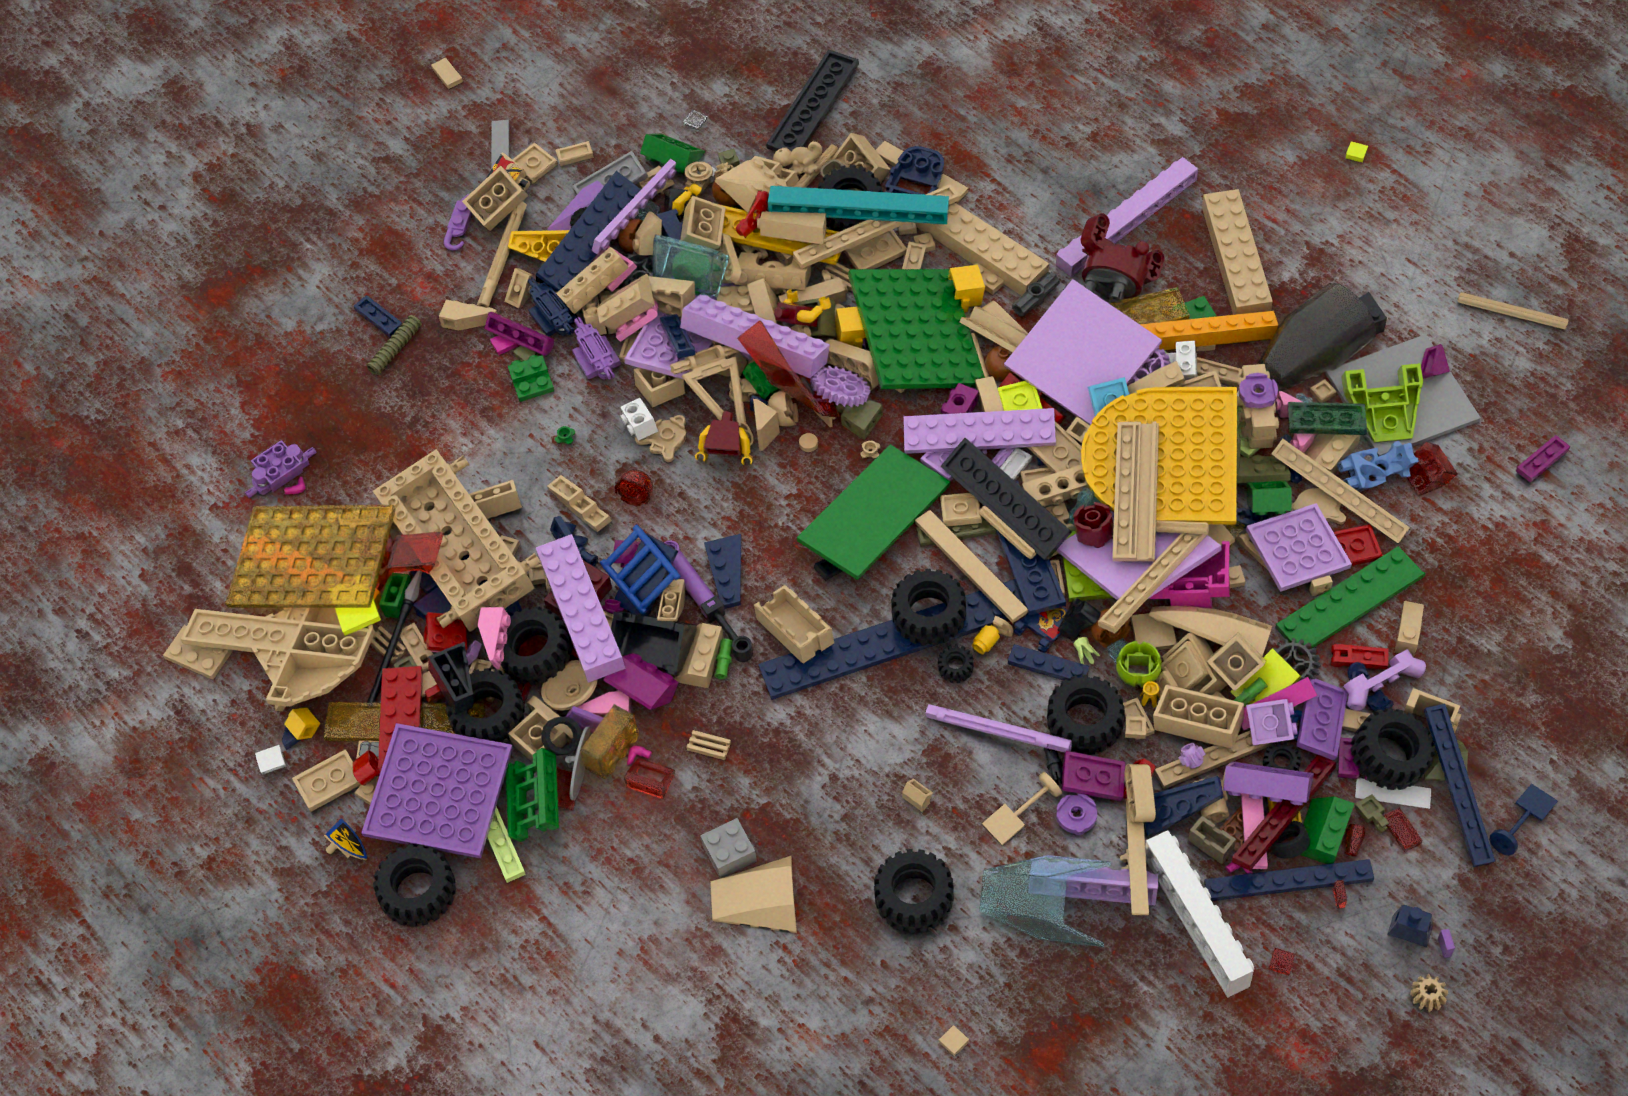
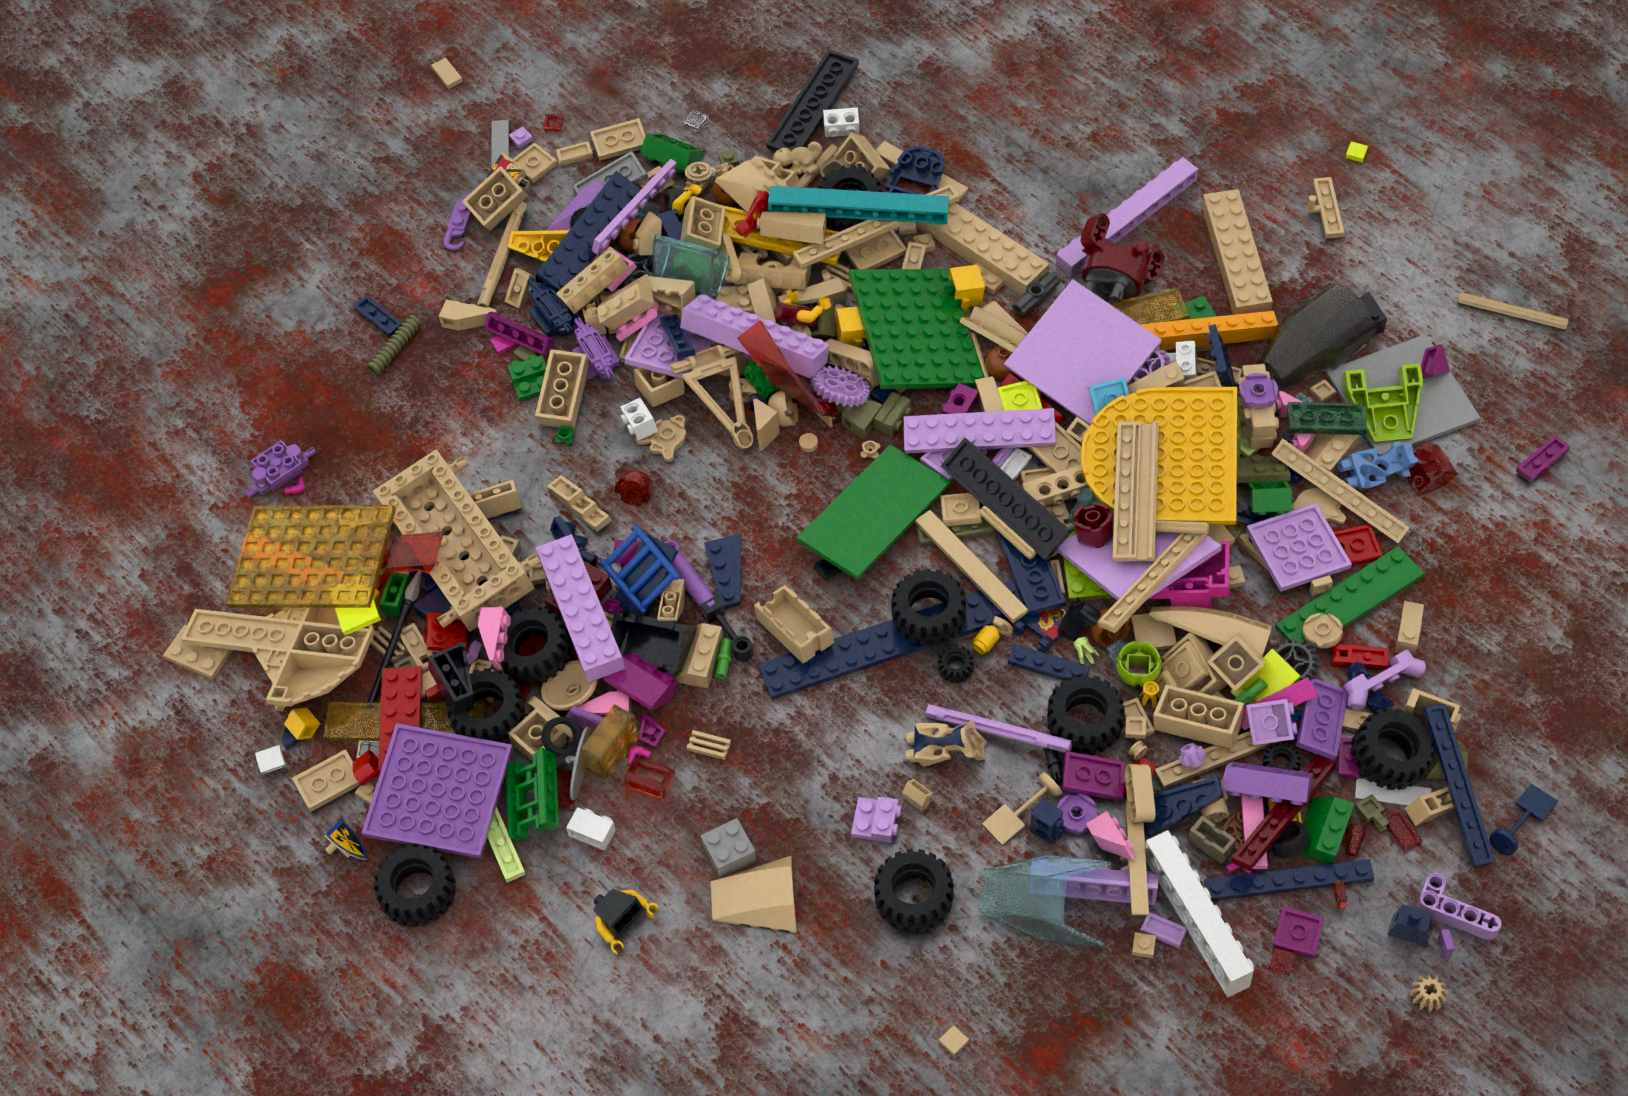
(521, 137): none -> lavender plate
(552, 122): none -> clear red tile
(562, 389): none -> tan brick
(591, 828): none -> white brick
(617, 912): none -> black torso
(618, 139): none -> tan plate
(650, 731): none -> magenta piece
(724, 438): dark red torso -> none
(841, 122): none -> white brick
(876, 819): none -> lavender plate
(881, 395): none -> dark blue tile
(892, 413): none -> olive brick
(929, 746): none -> tan hips
(1047, 821): none -> dark blue brick
(1110, 835): none -> bright pink slope
(1138, 750): none -> tan bush
(1143, 945): none -> tan plate
(1164, 930): none -> lavender tile
(1221, 357): none -> dark blue plate
(1298, 932): none -> magenta plate
(1322, 630): none -> tan tile
(1327, 207): none -> tan plate
(1430, 806): none -> tan slope
(1459, 909): none -> lavender beam

